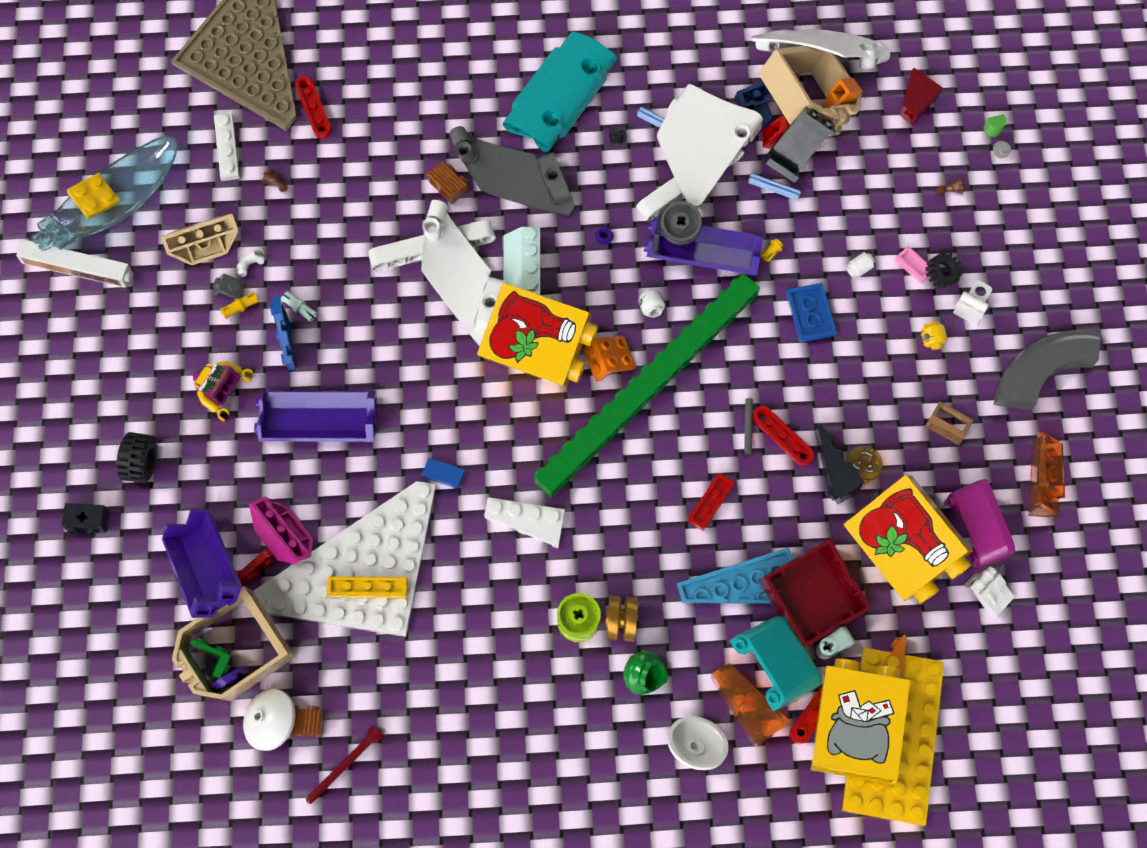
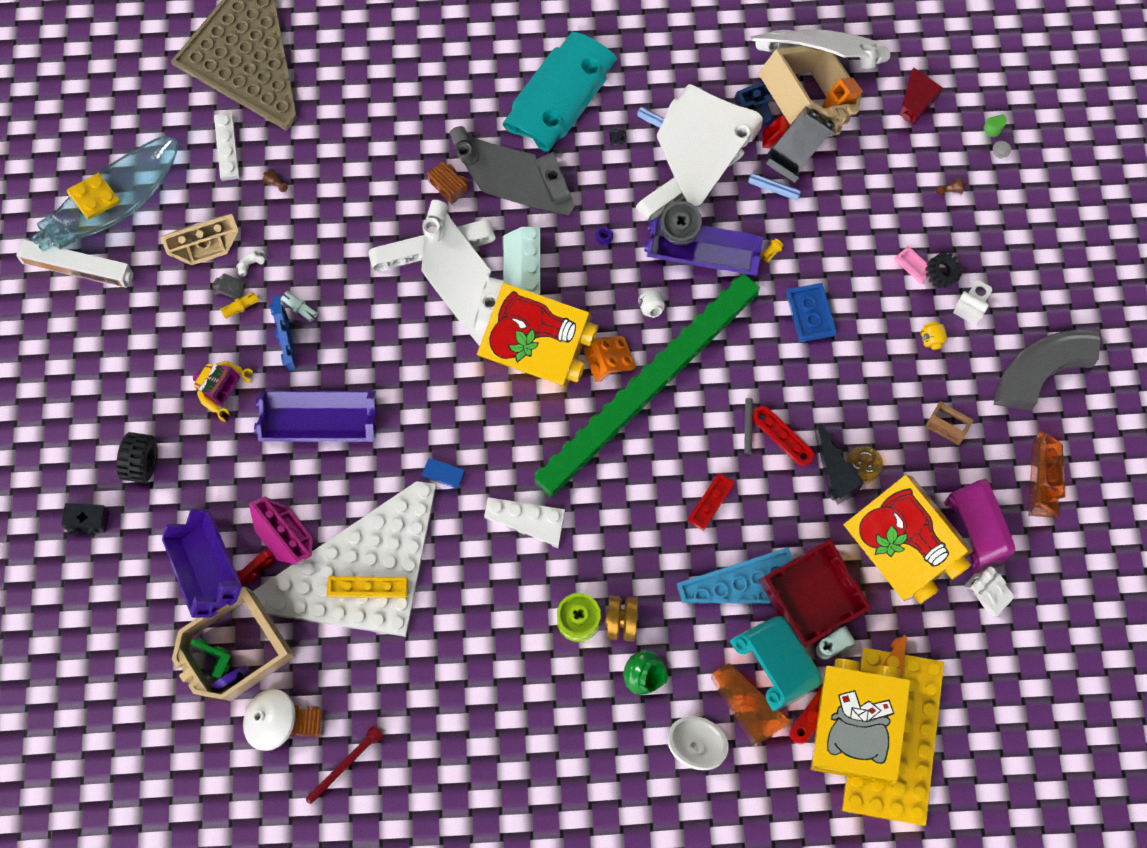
(313, 107): red plate -> none
(860, 265): white brick -> none

